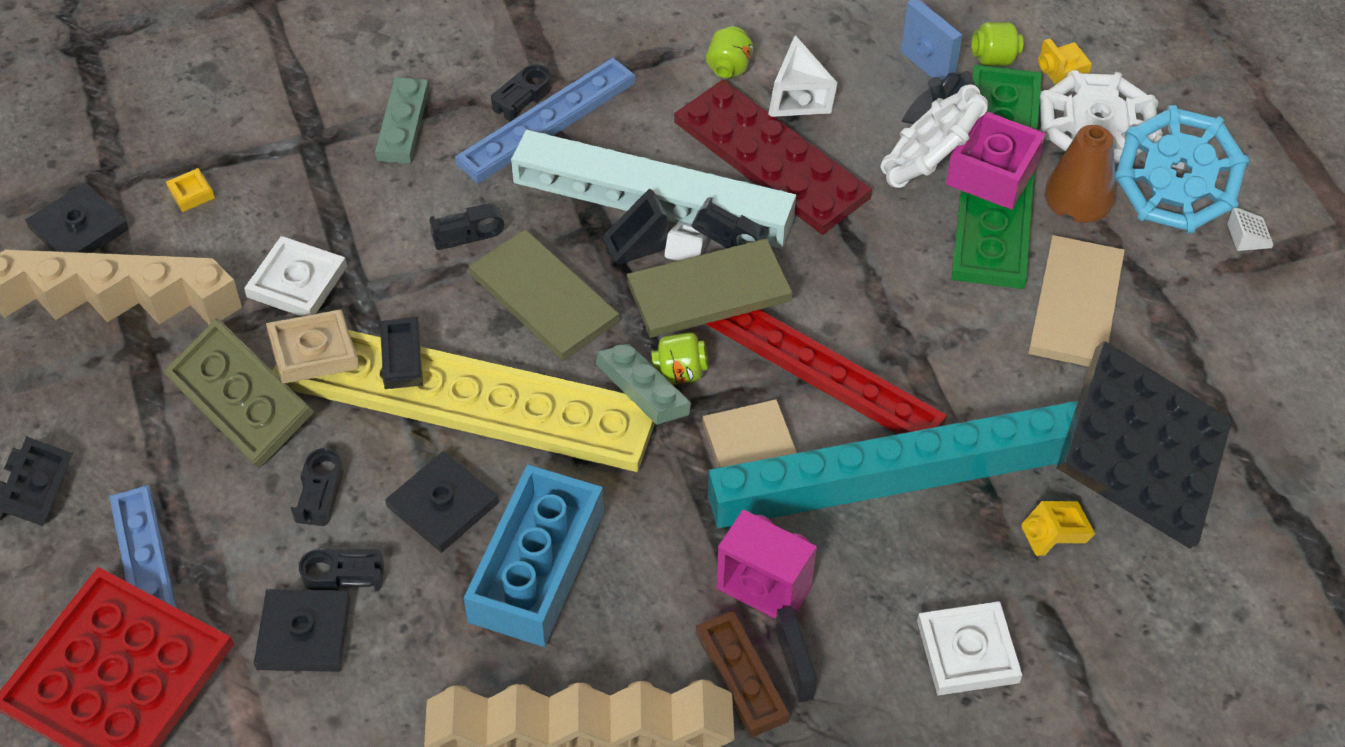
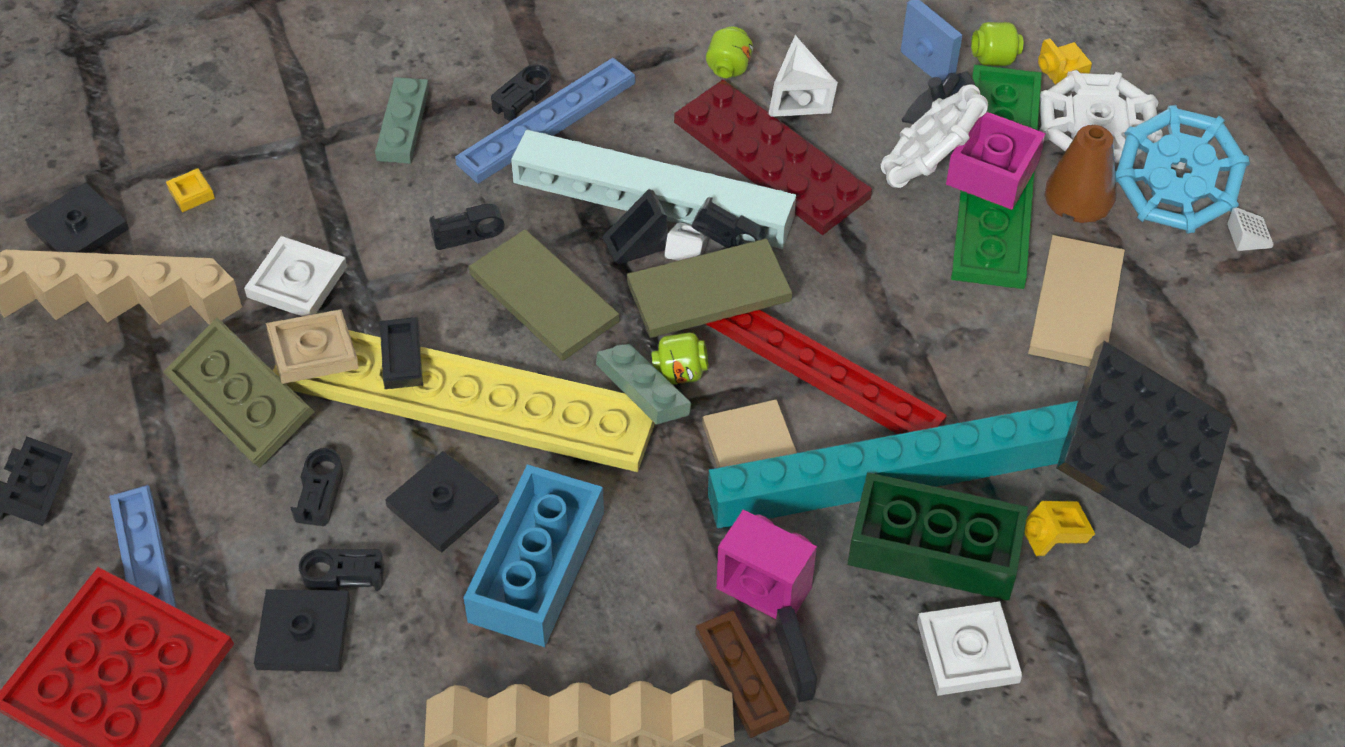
(938, 536): none -> dark green brick

